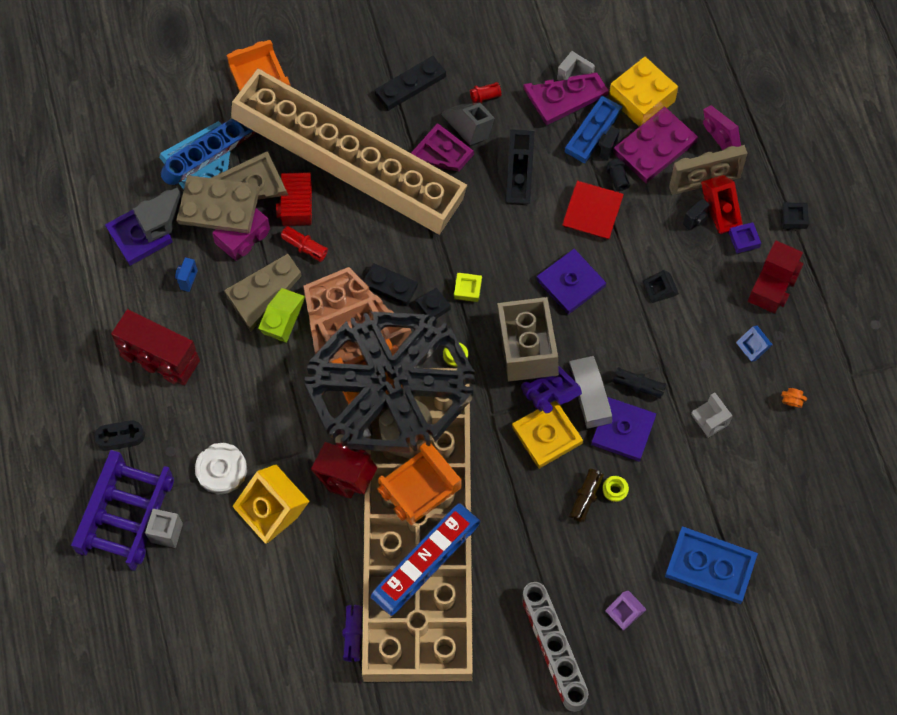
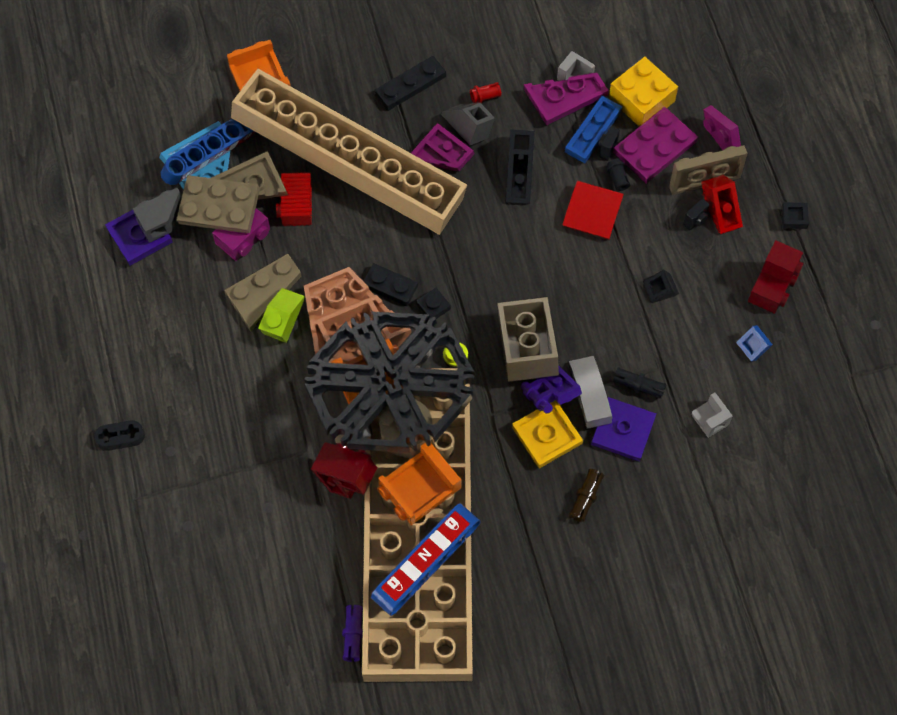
(106, 491): dark purple fence -> none
(155, 347): dark red piece -> none
(164, 528): light grey panel -> none
(186, 274): blue plate -> none
(221, 468): white tile -> none
(270, 503): yellow slope -> none
(304, 243): red axle -> none
(467, 287): neon yellow plate -> none
(554, 659): light grey beam -> none
(571, 281): dark purple plate -> none
(620, 483): neon yellow plate -> none
(625, 609): medium lavender slope -> none
(711, 565): blue plate -> none
(744, 237): dark purple plate -> none
(793, 397): orange plate -> none

